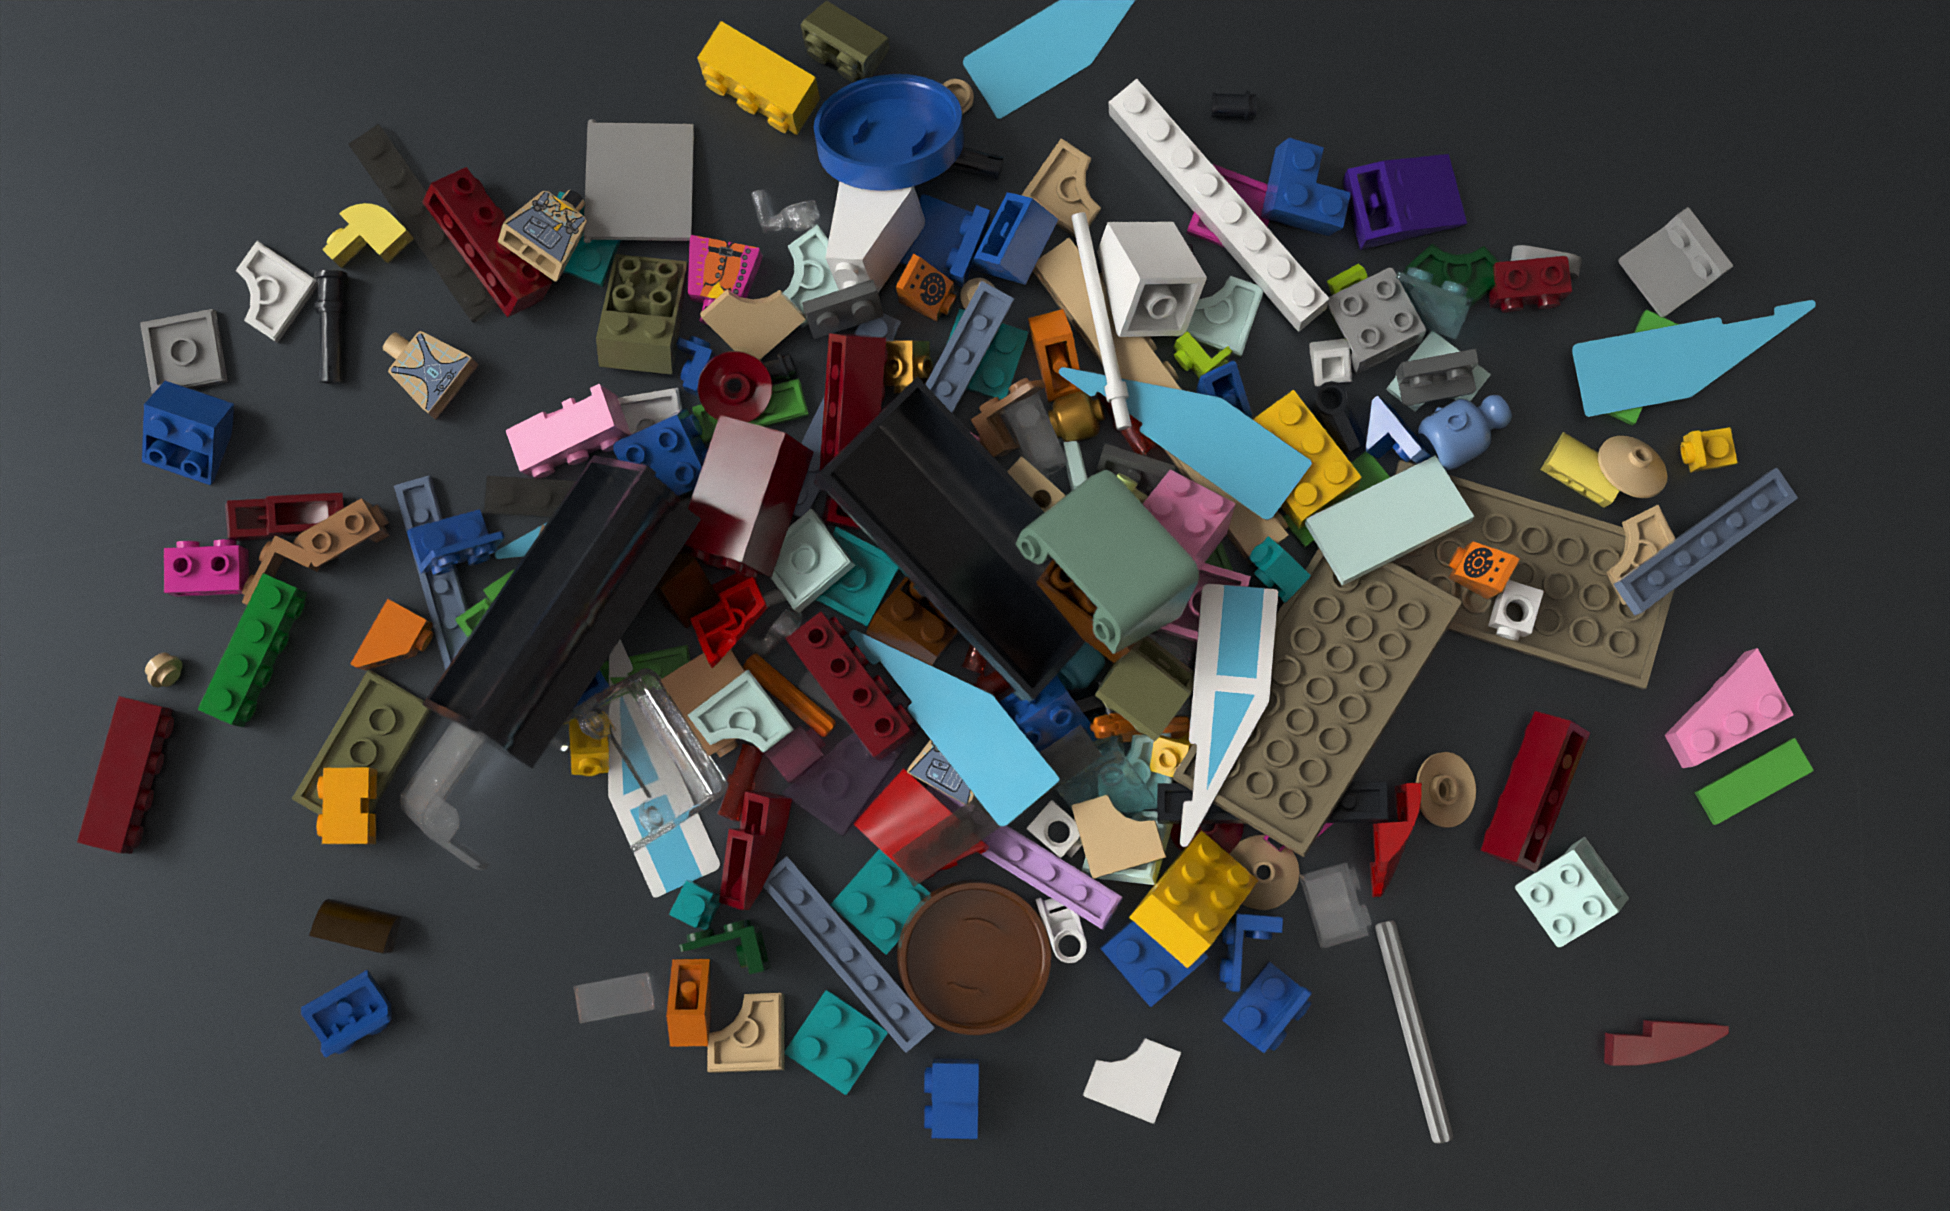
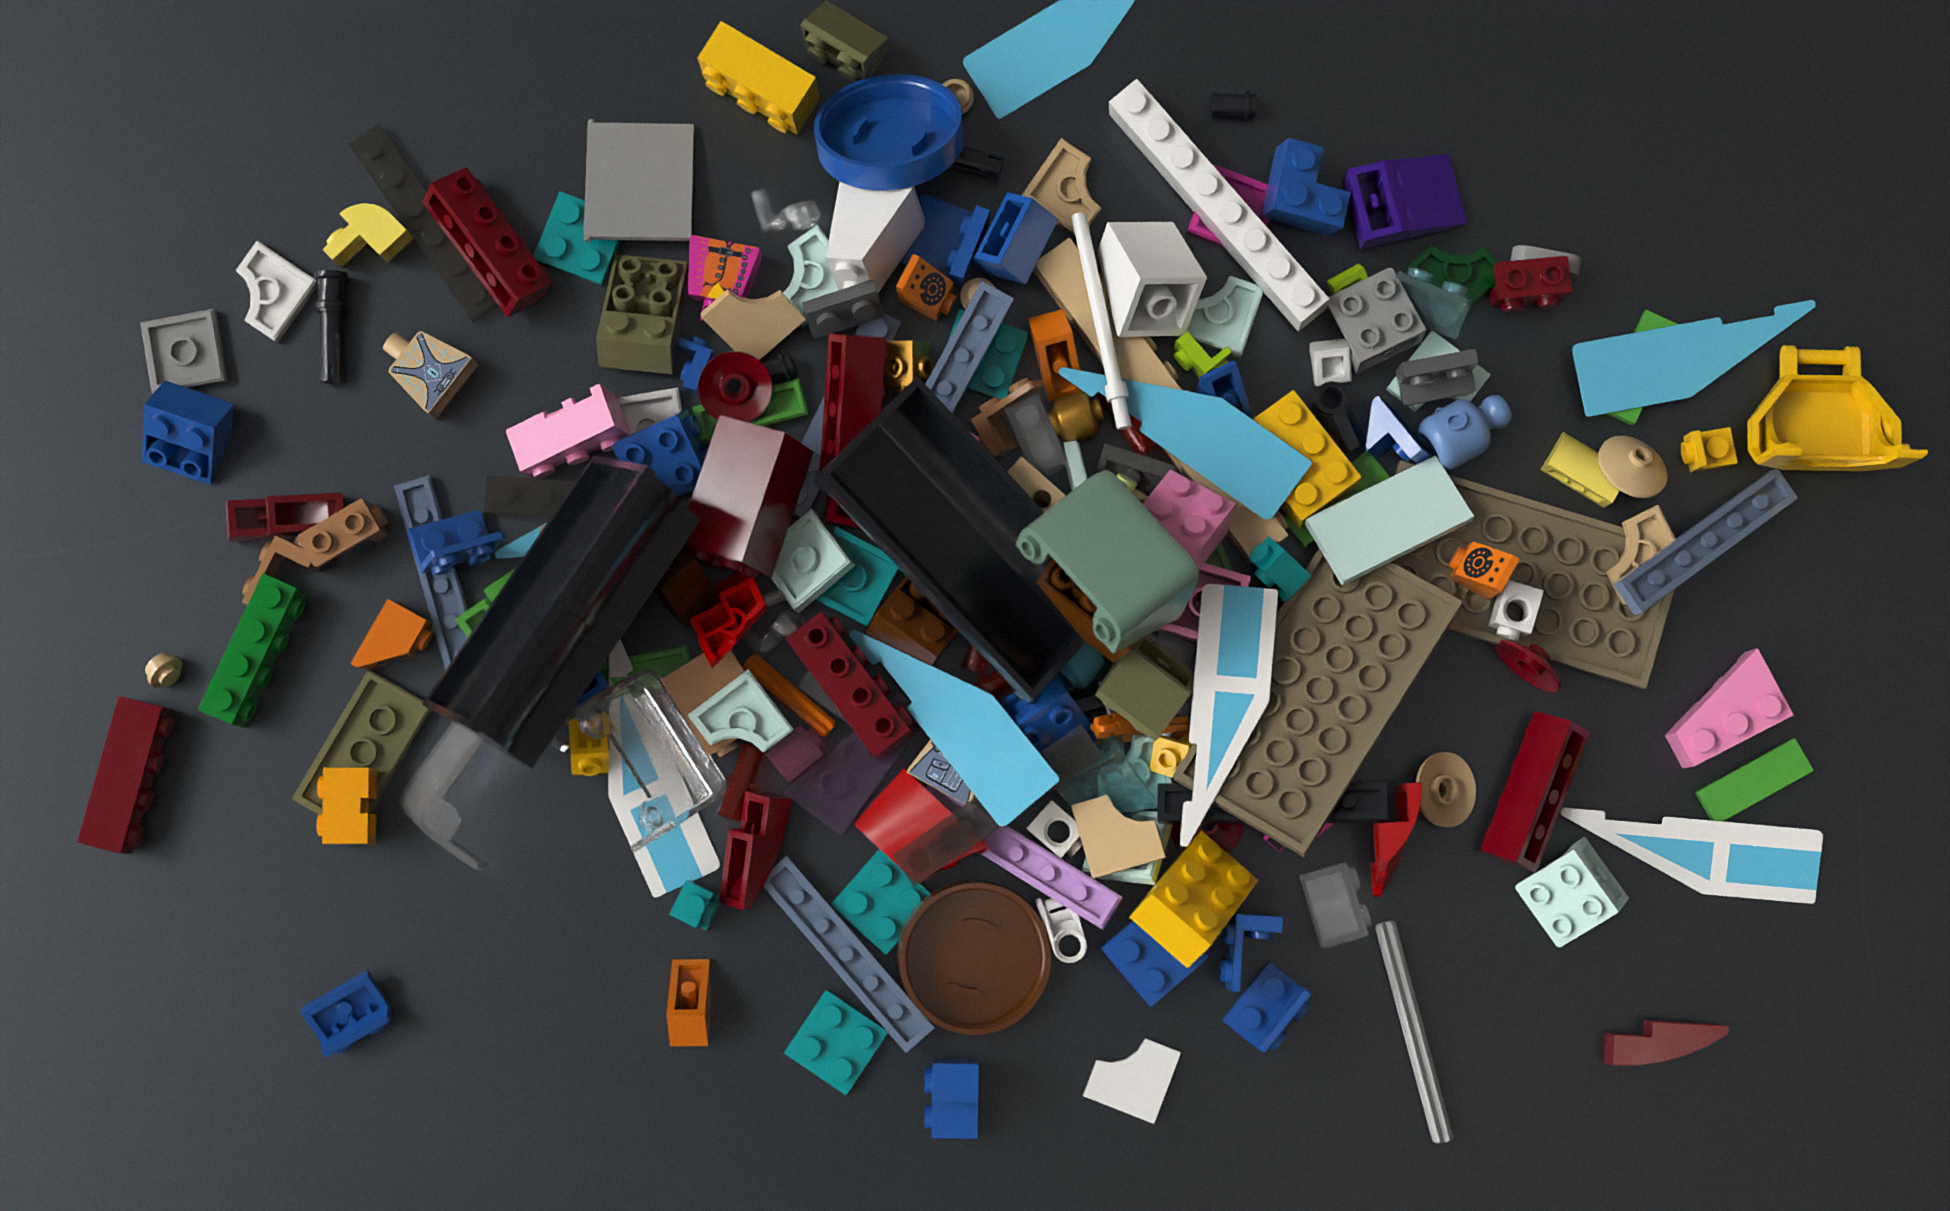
(205, 570): dark pink brick -> none
(356, 926): dark brown brick -> none
(546, 231): torso -> none
(614, 997): clear tile -> none
(751, 952): dark green bracket -> none
(753, 1038): tan tile -> none
(1283, 872): tan dish -> none
(1529, 664): none -> dark red dish
(1675, 263): light grey bracket -> none
(1718, 854): none -> white sticker
(1826, 419): none -> yellow piece

